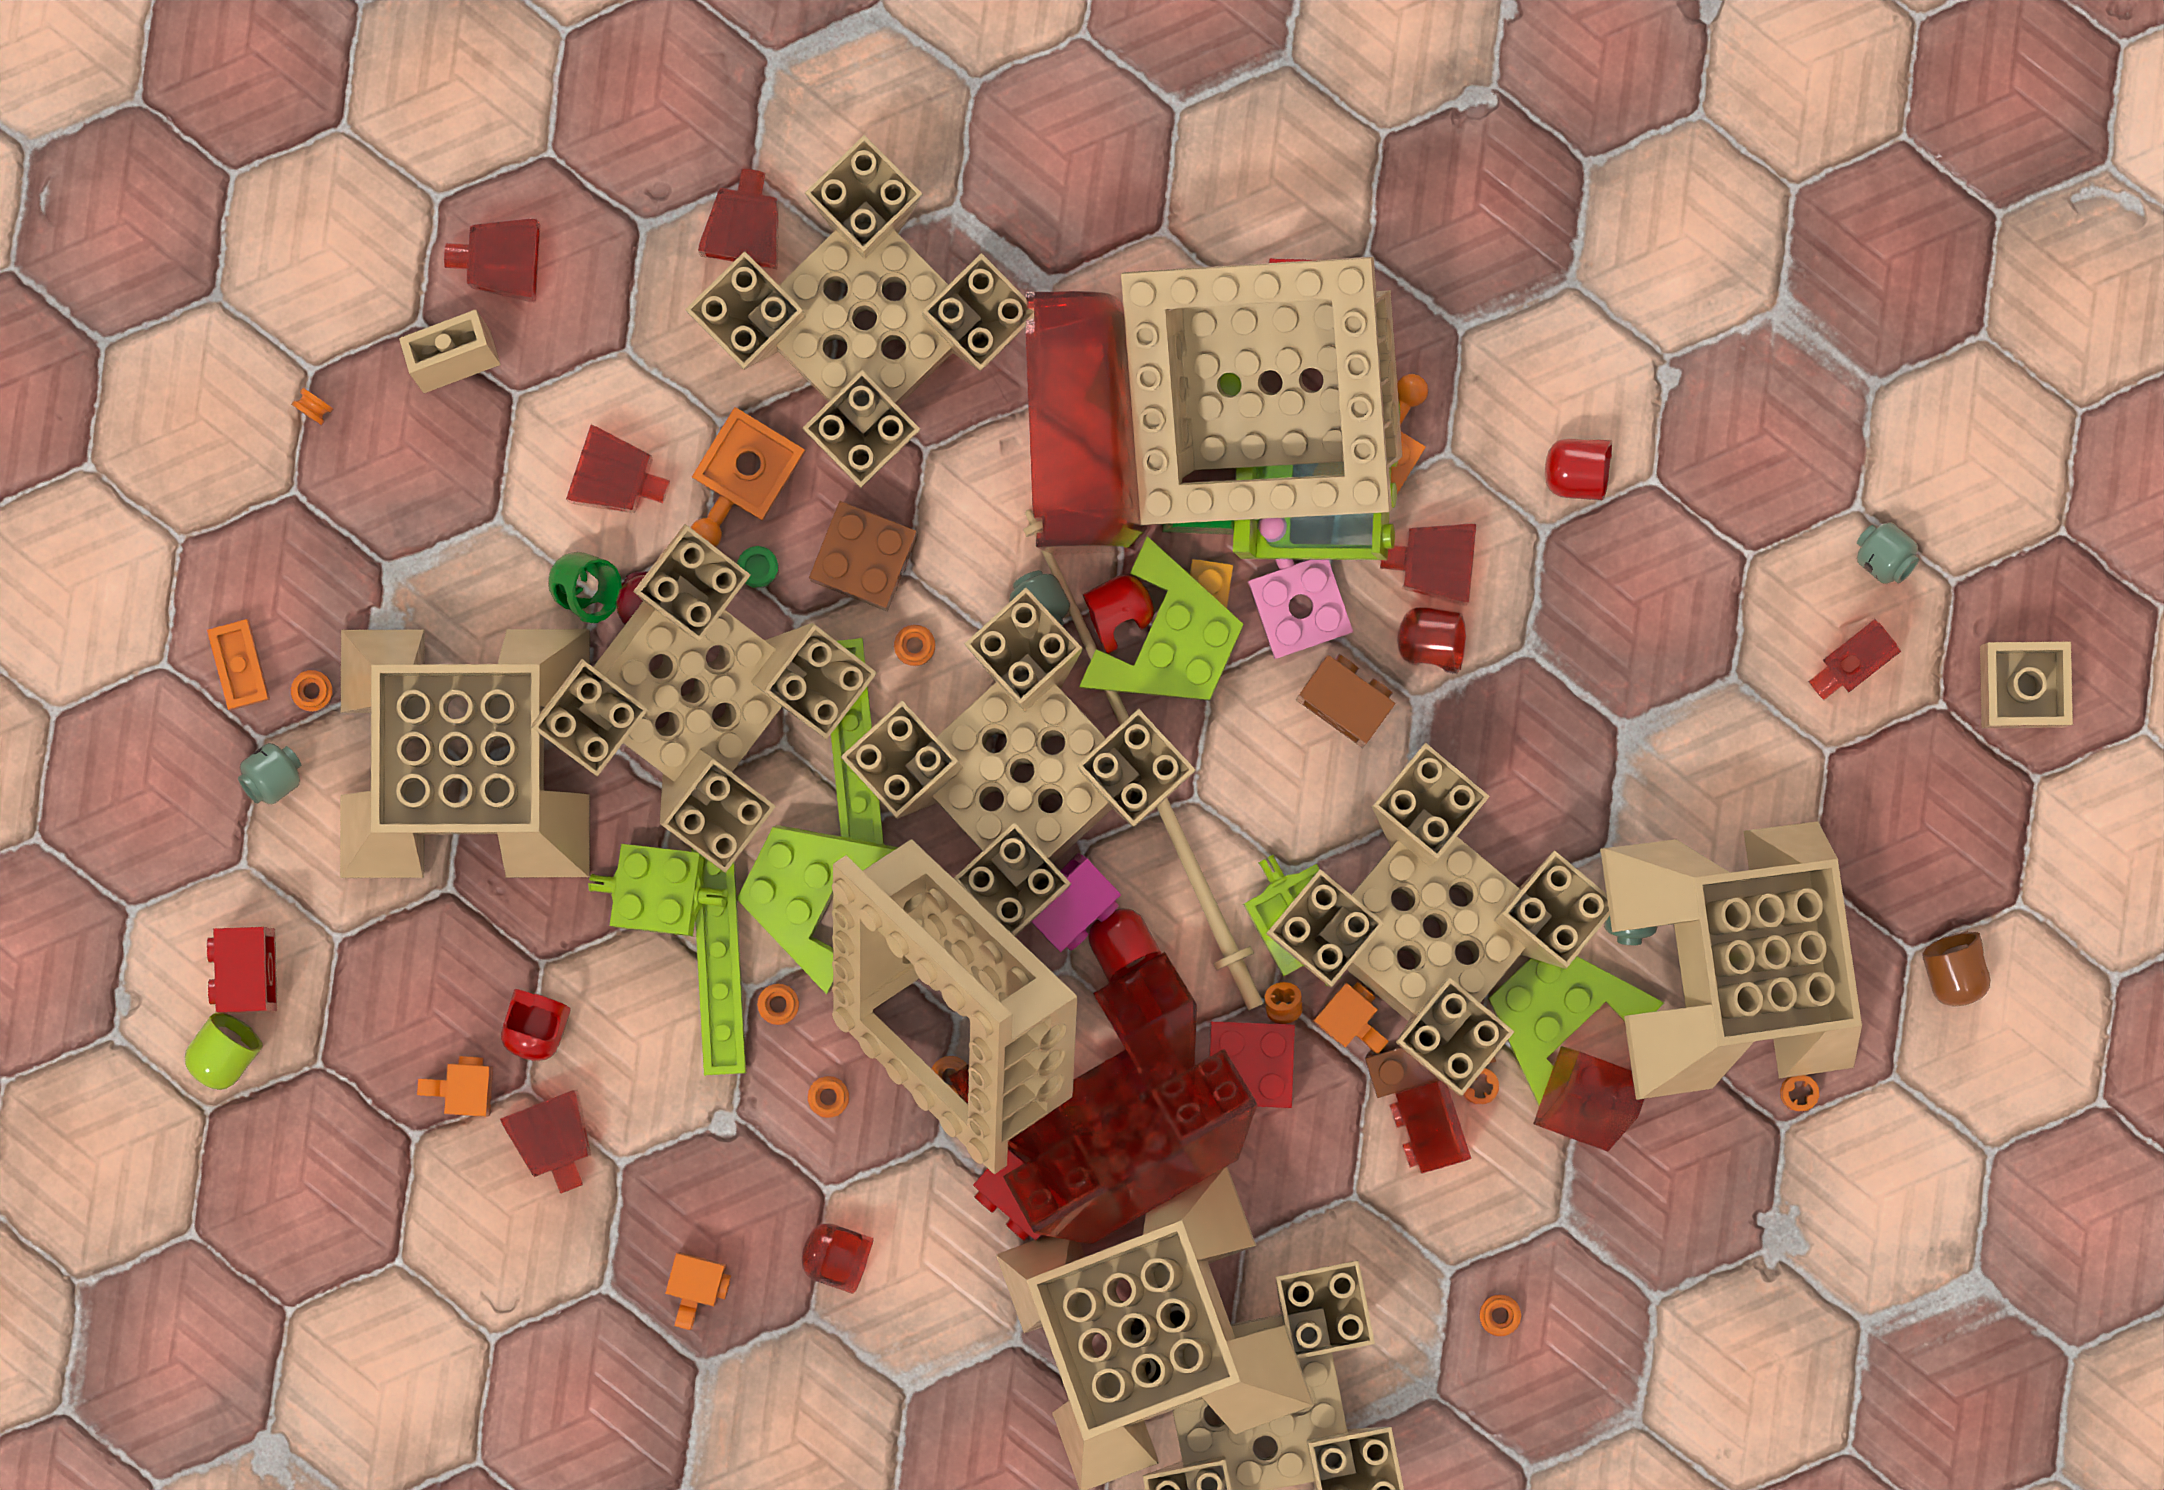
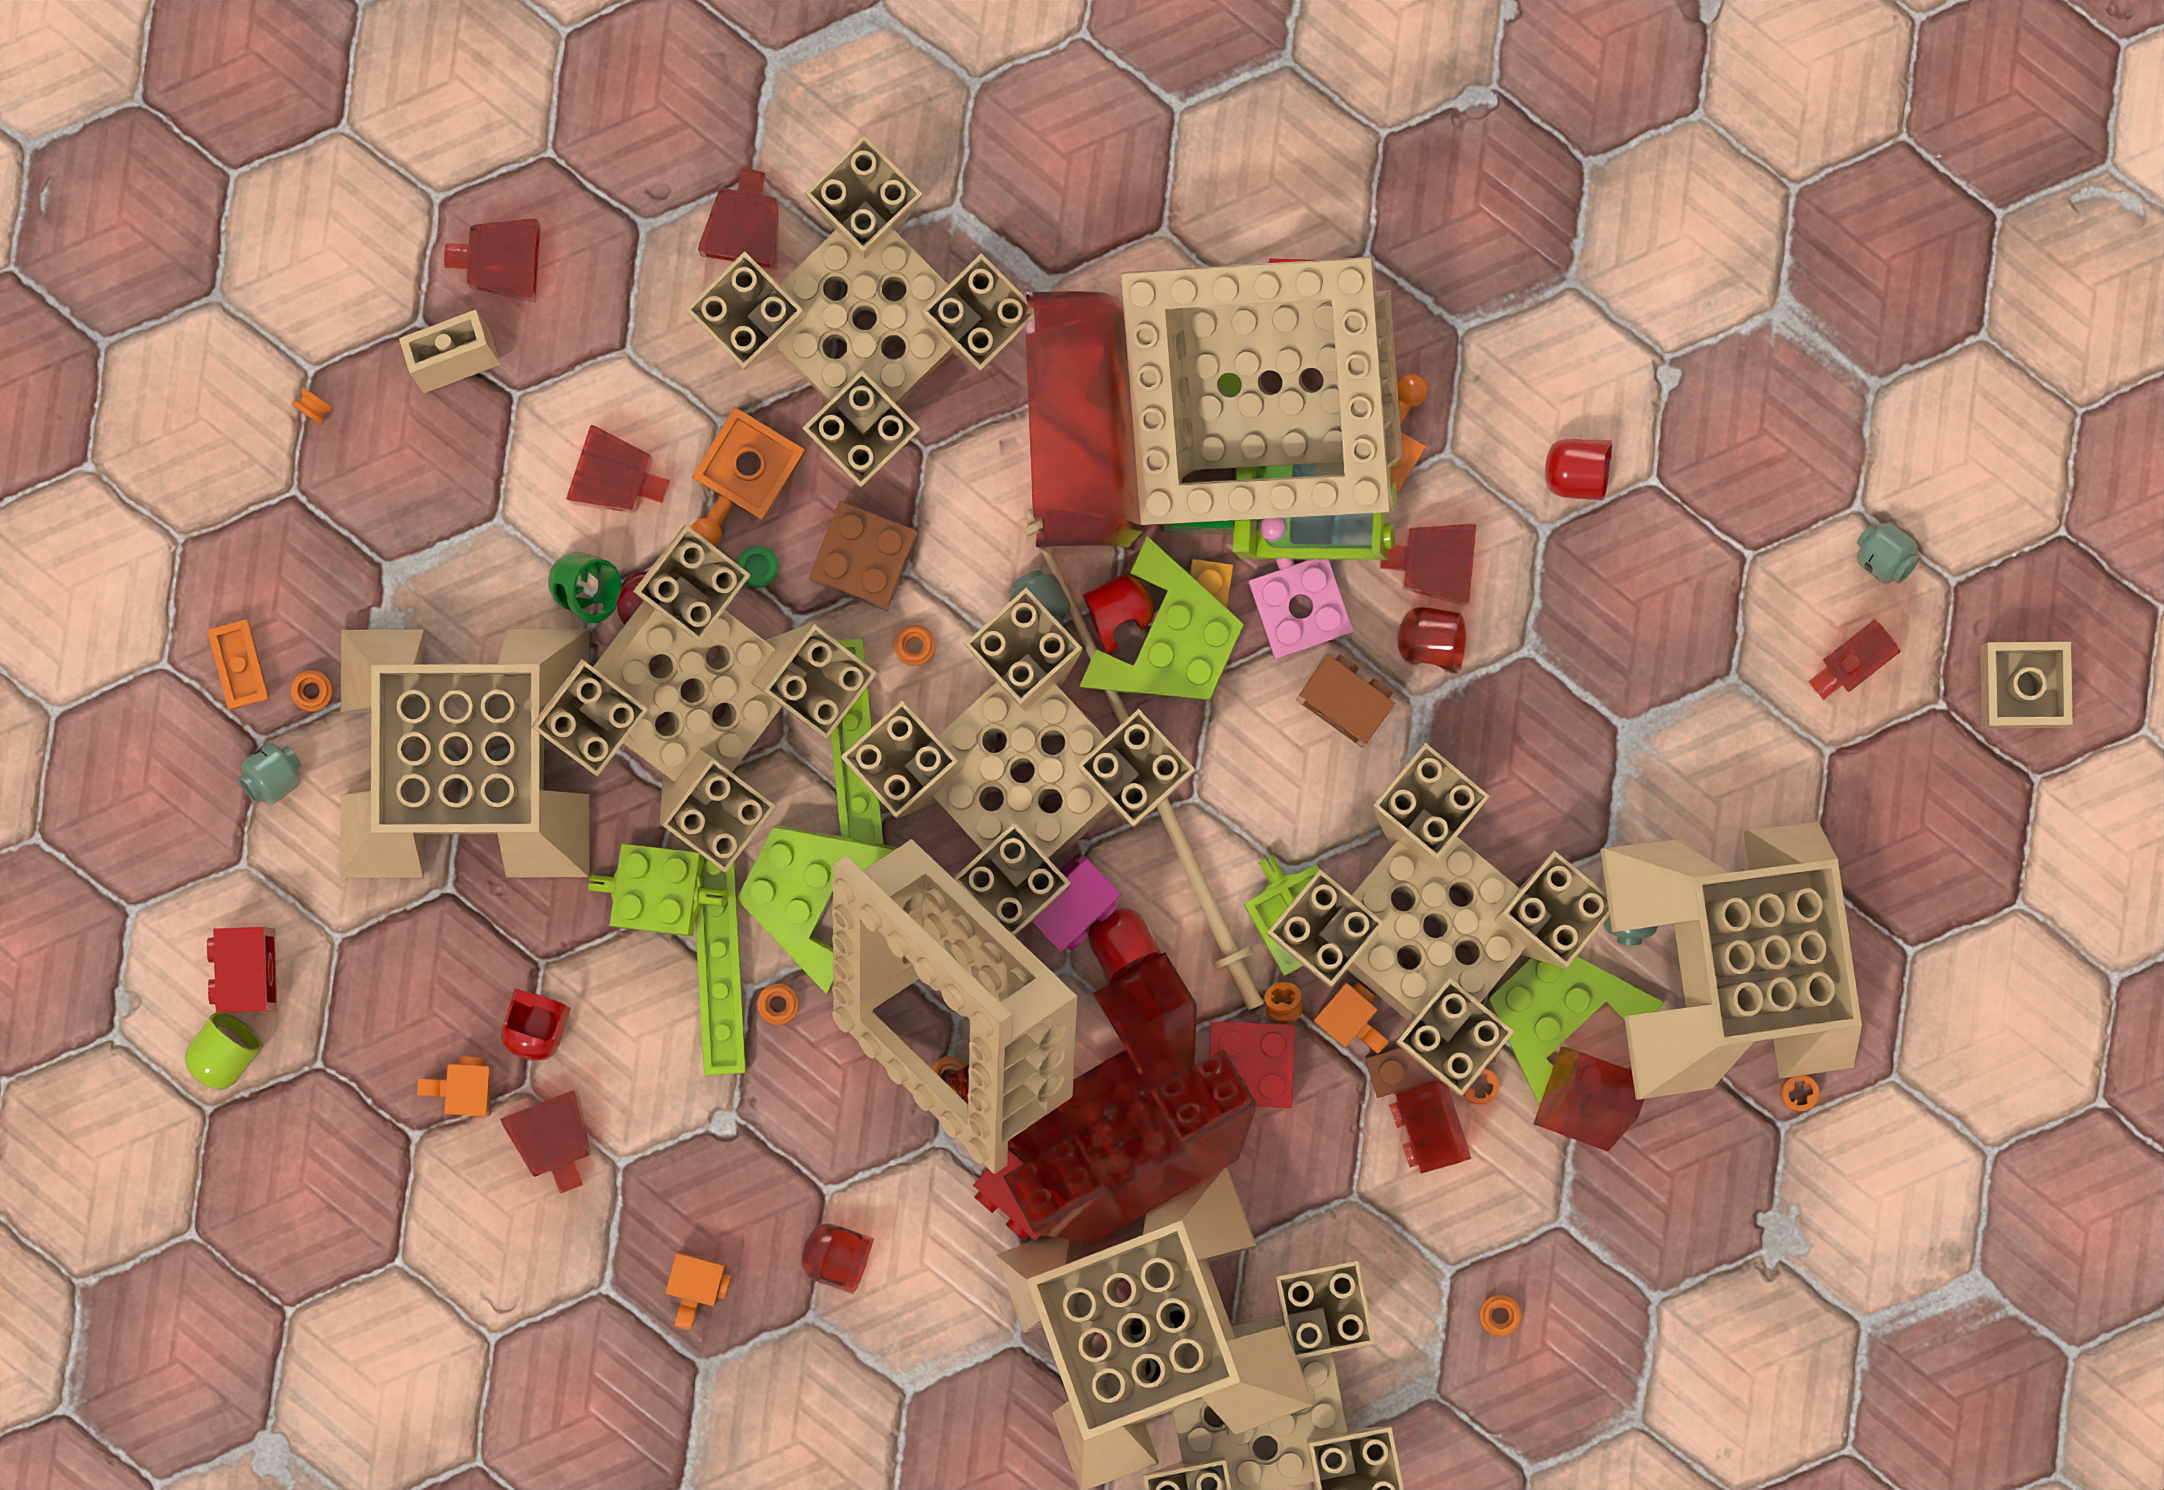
(818, 1087): orange plate -> none
(1959, 975): dark orange helmet -> none

